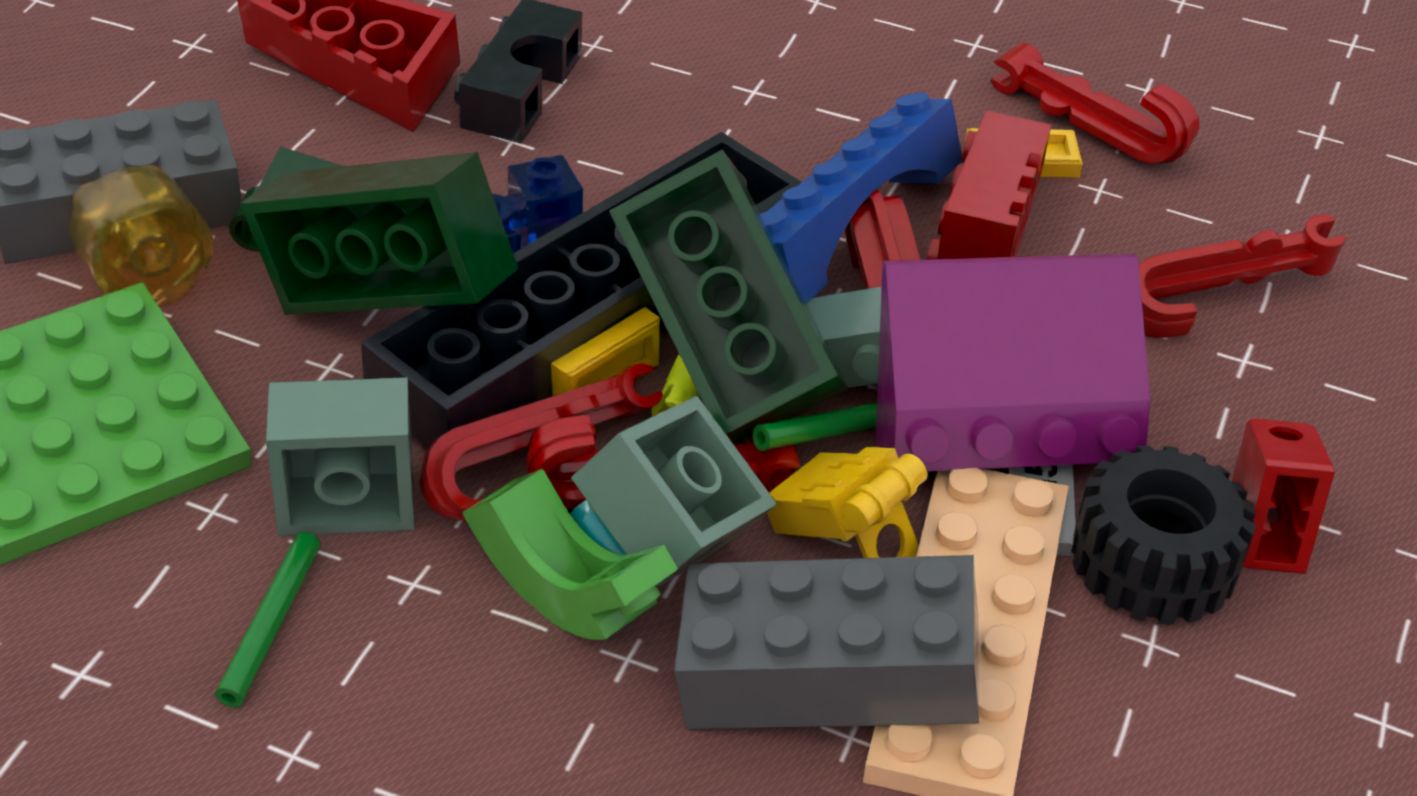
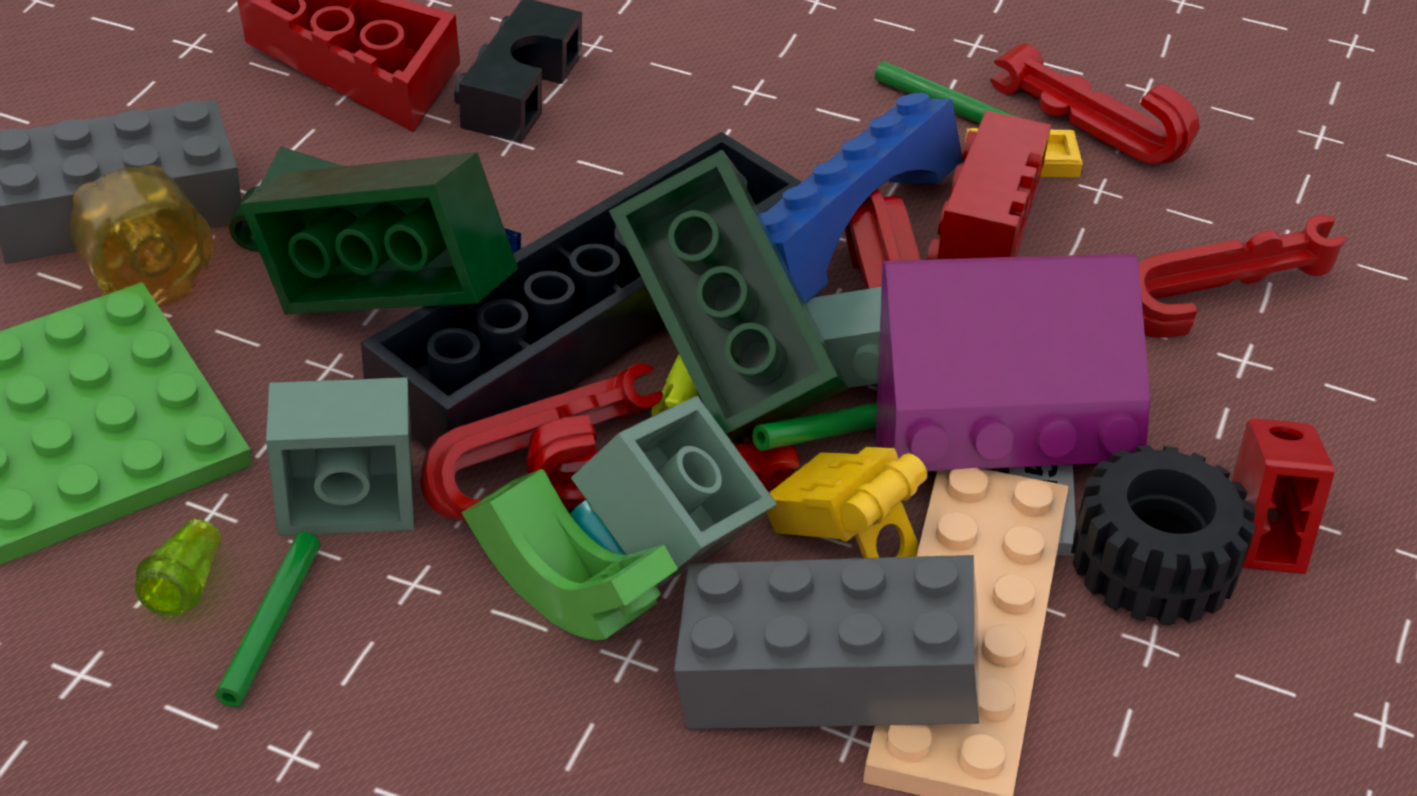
(178, 570): none -> clear neon green cone
(540, 197): clear blue brick -> none
(609, 353): yellow tile -> none
(911, 83): none -> green piece

